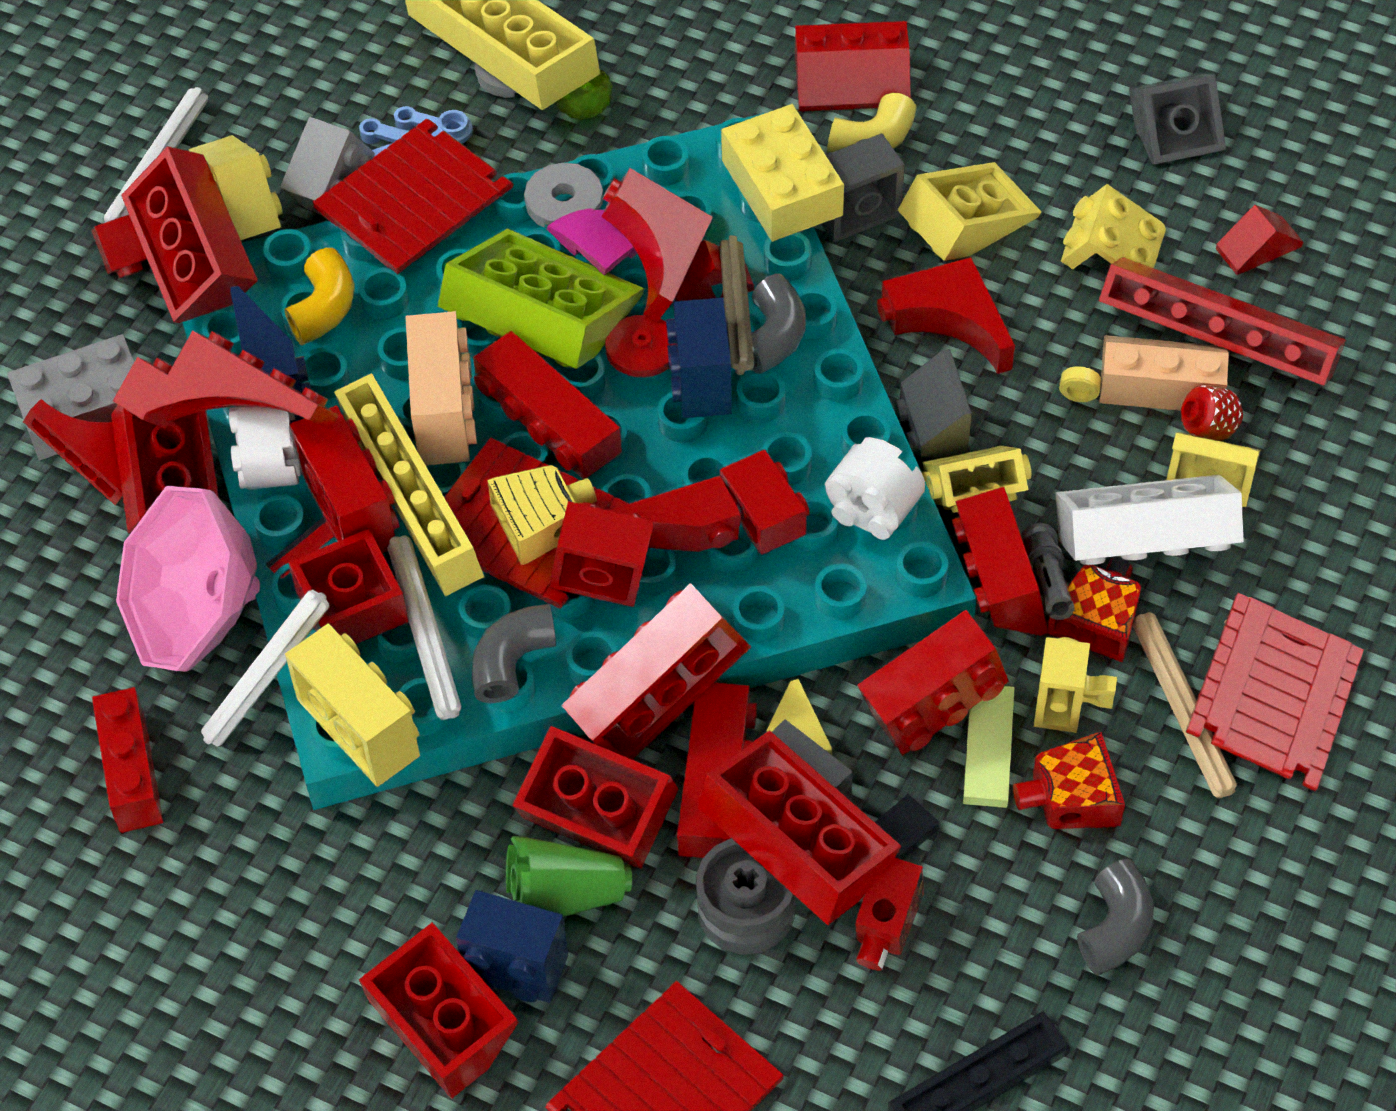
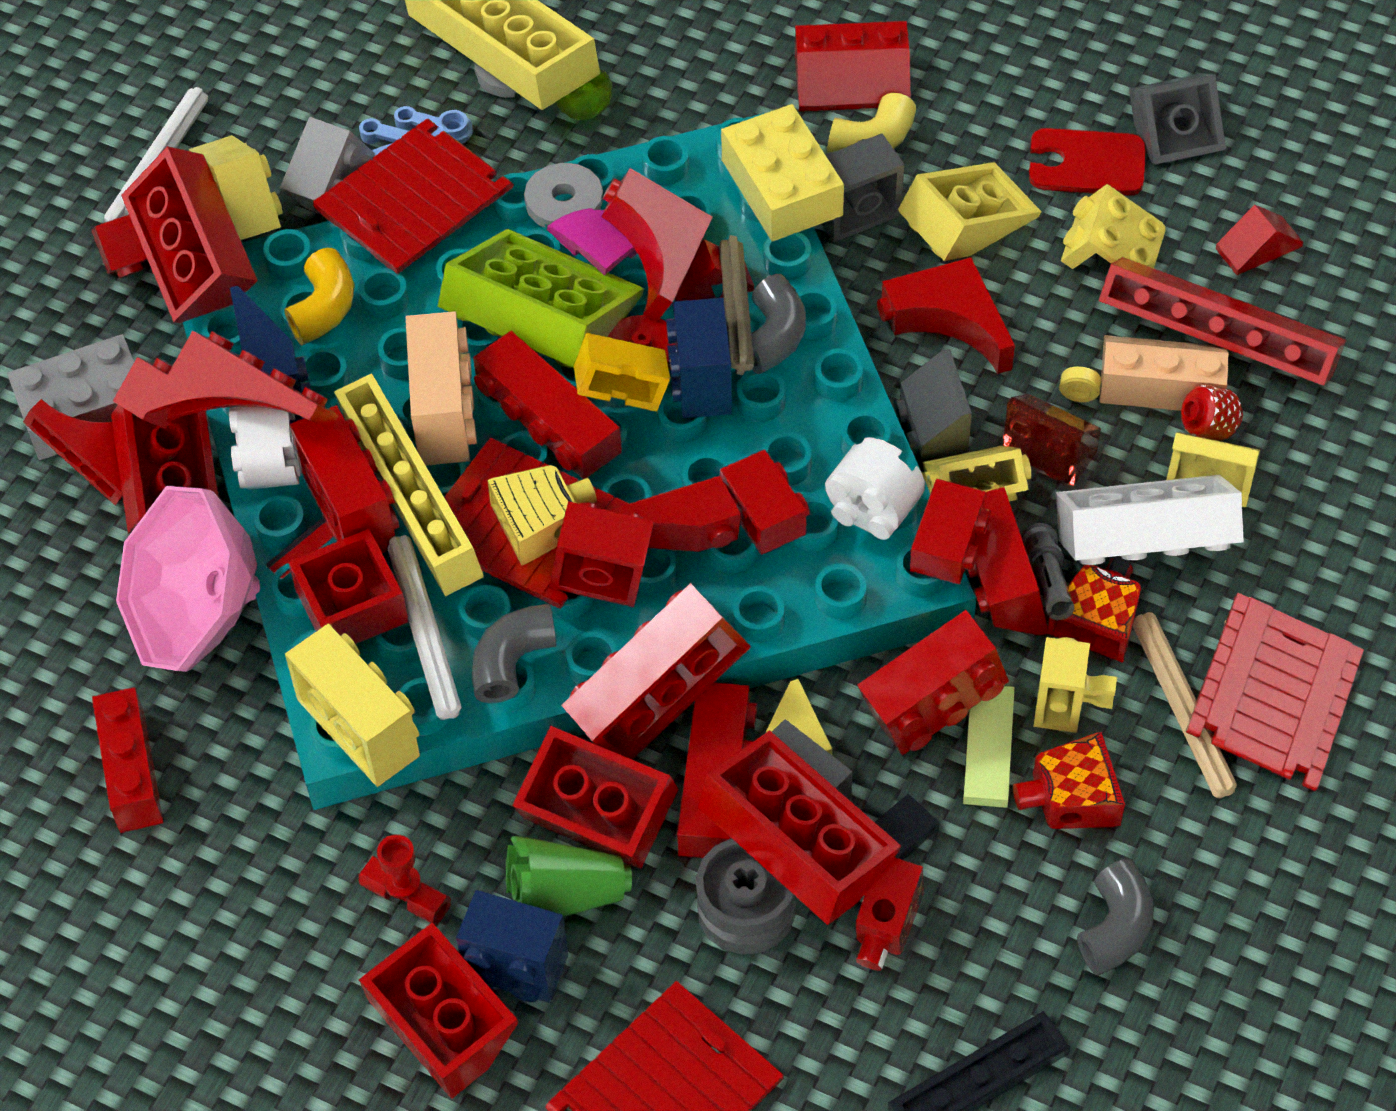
(264, 668): white axle -> none
(396, 877): none -> red bar
(621, 371): none -> yellow brick
(948, 531): none -> red brick
(1050, 437): none -> clear red slope
(1089, 161): none -> red piece

